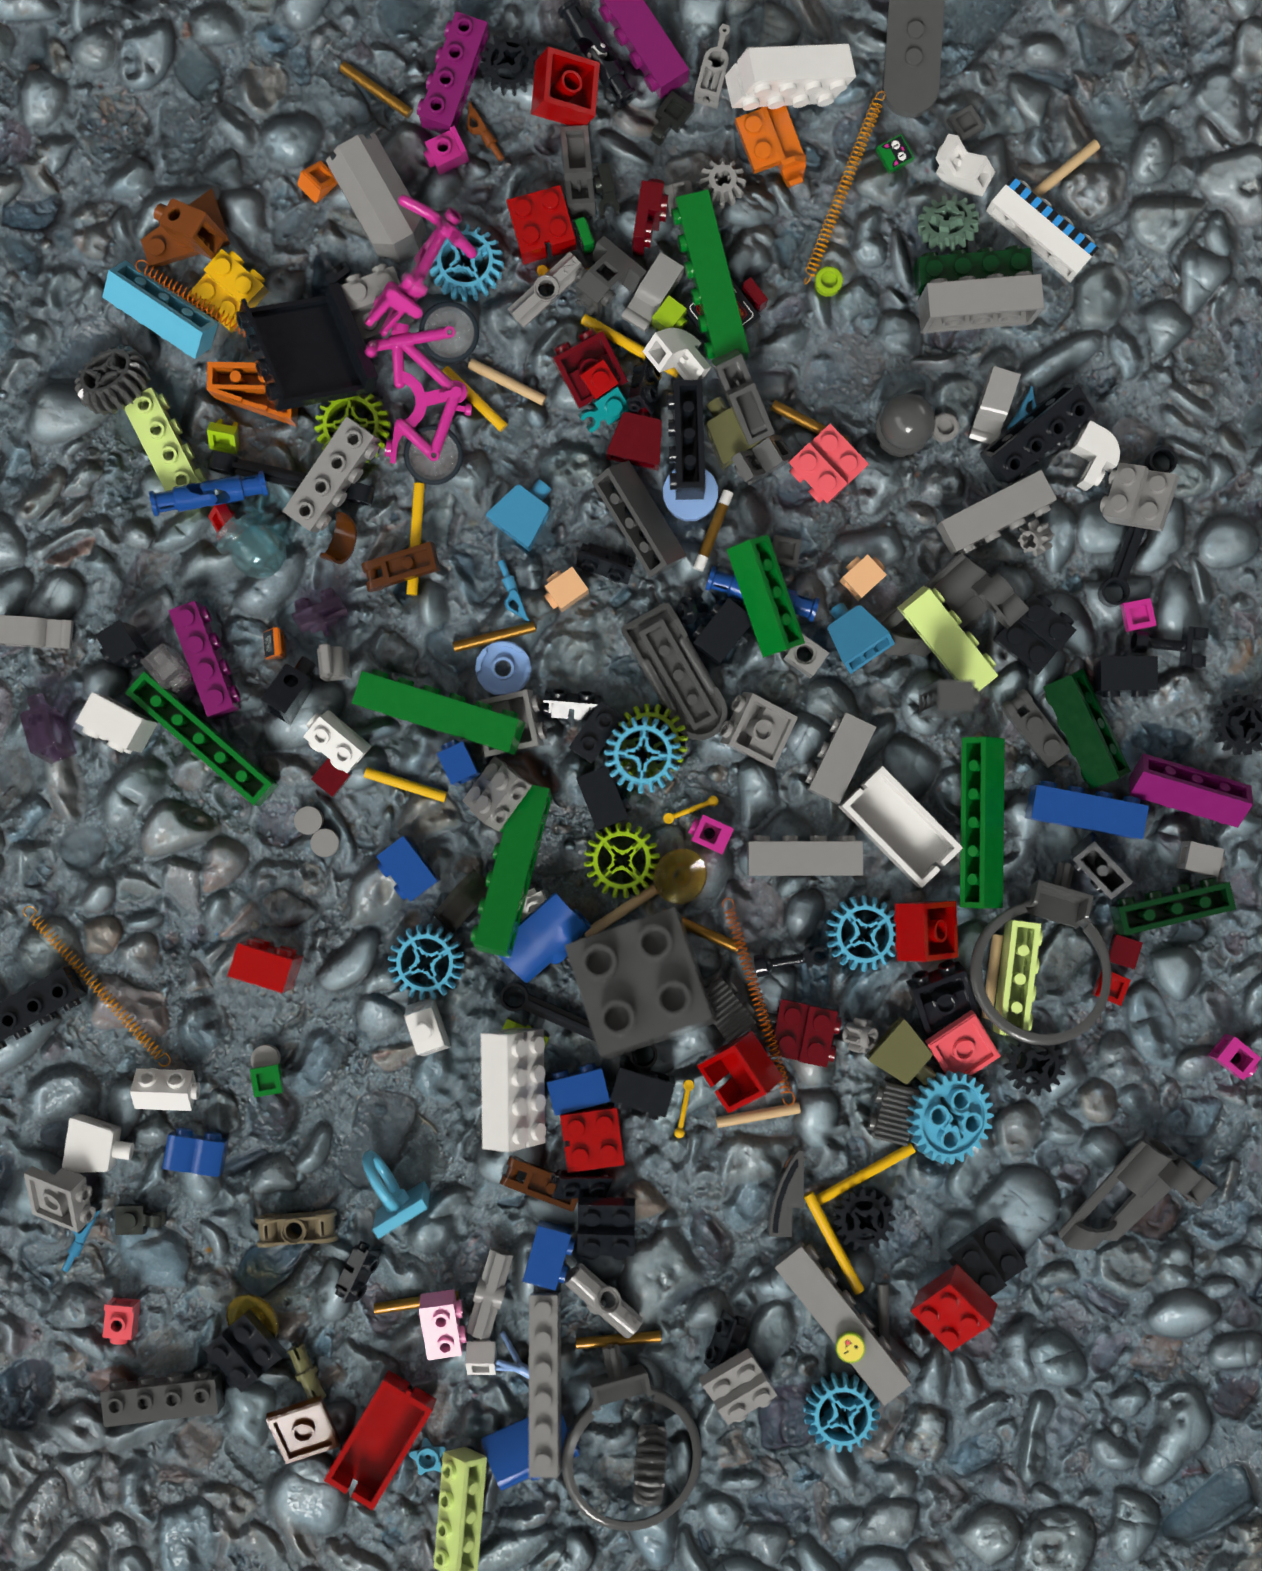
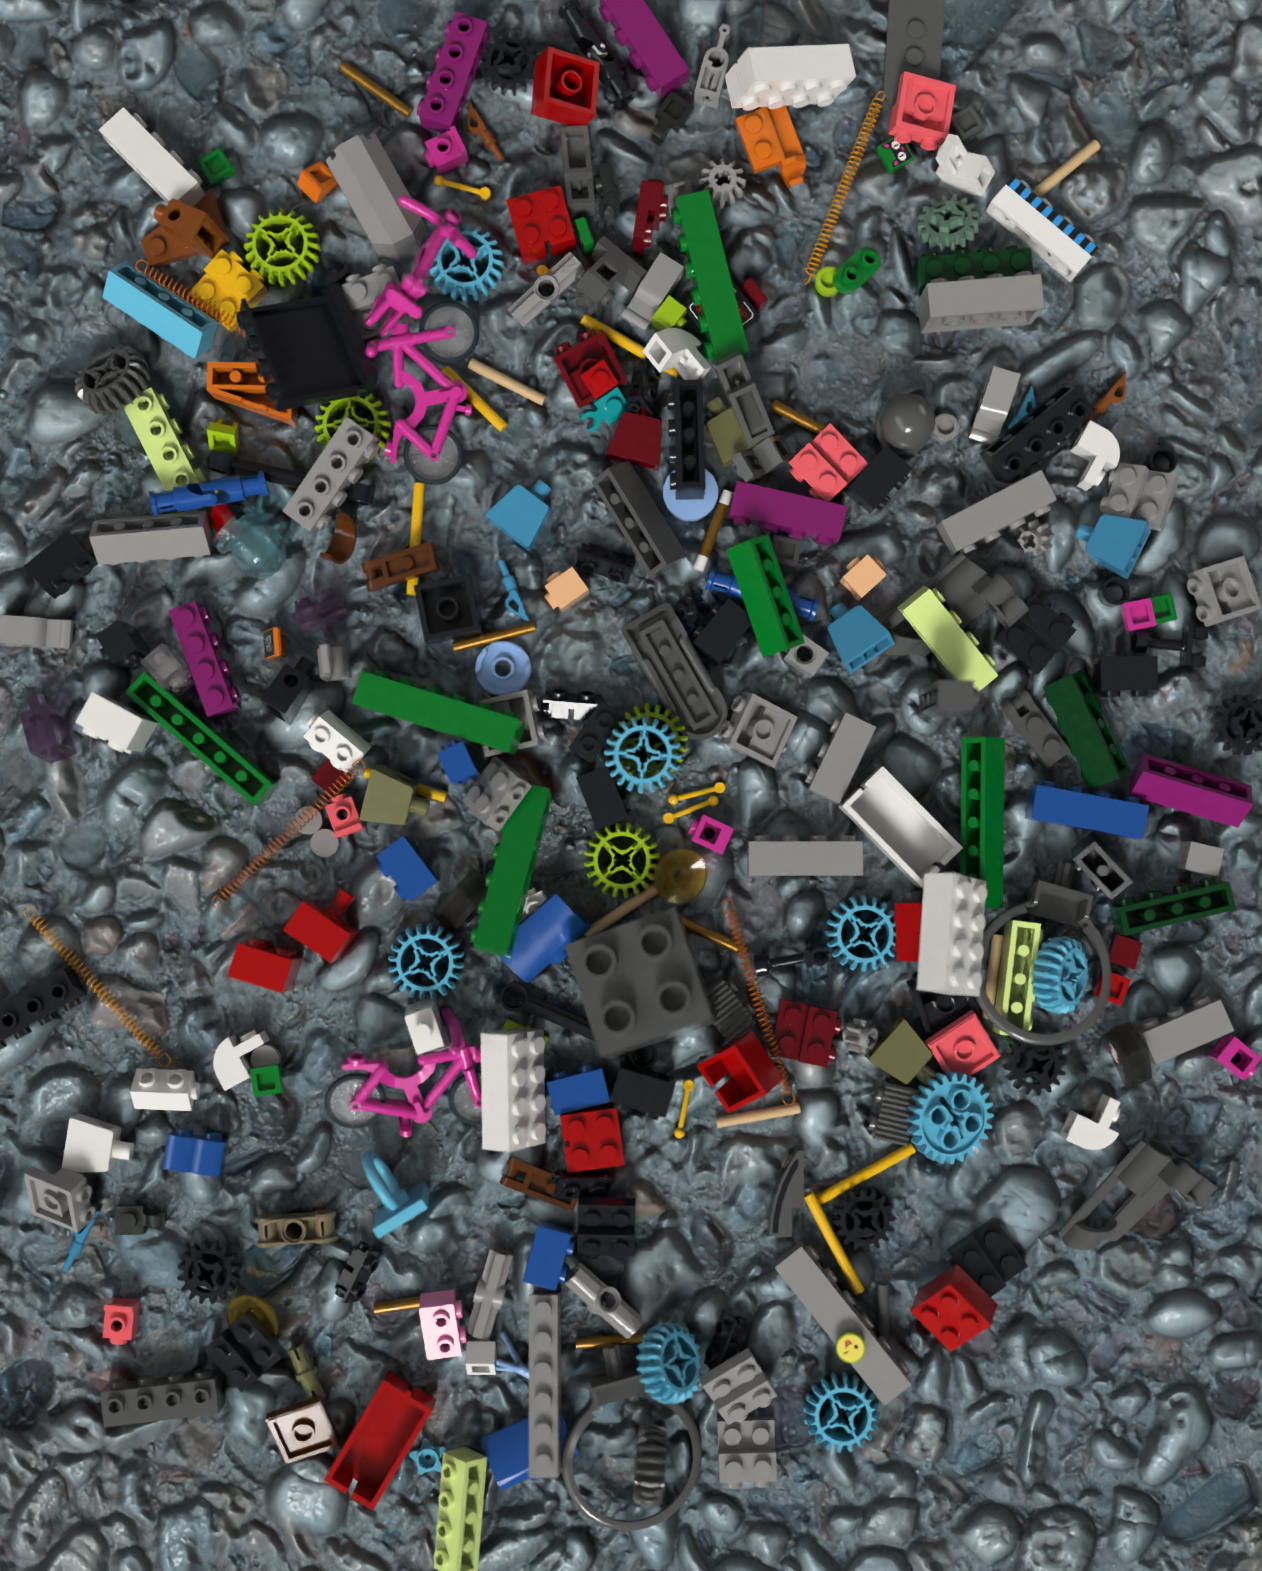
(61, 564): none -> black brick
(150, 159): none -> white brick
(151, 538): none -> light grey brick
(203, 1262): none -> black gear
(216, 167): none -> green tile
(231, 1060): none -> white brick
(286, 833): none -> orange piece
(293, 229): none -> lime gear
(322, 927): none -> red brick
(351, 823): none -> coral brick
(360, 1098): none -> dark pink piece
(391, 797): none -> olive torso
(448, 609): none -> black brick
(483, 192): none -> yellow hinge
(669, 1363): none -> medium azure gear
(718, 788): none -> yellow hinge
(747, 1452): none -> light grey plate
(788, 513): none -> magenta brick
(858, 269): none -> green plate
(878, 480): none -> black brick
(922, 111): none -> coral plate
(951, 934): none -> white piece
(1060, 974): none -> medium azure gear
(1093, 1132): none -> white brick
(1109, 397): none -> dark orange hand
(1115, 542): none -> dark azure torso
(1129, 1054): none -> clear smoke slope
(1163, 608): none -> green tile
(1185, 1028): none -> light grey brick
(1223, 591): none -> light grey plate

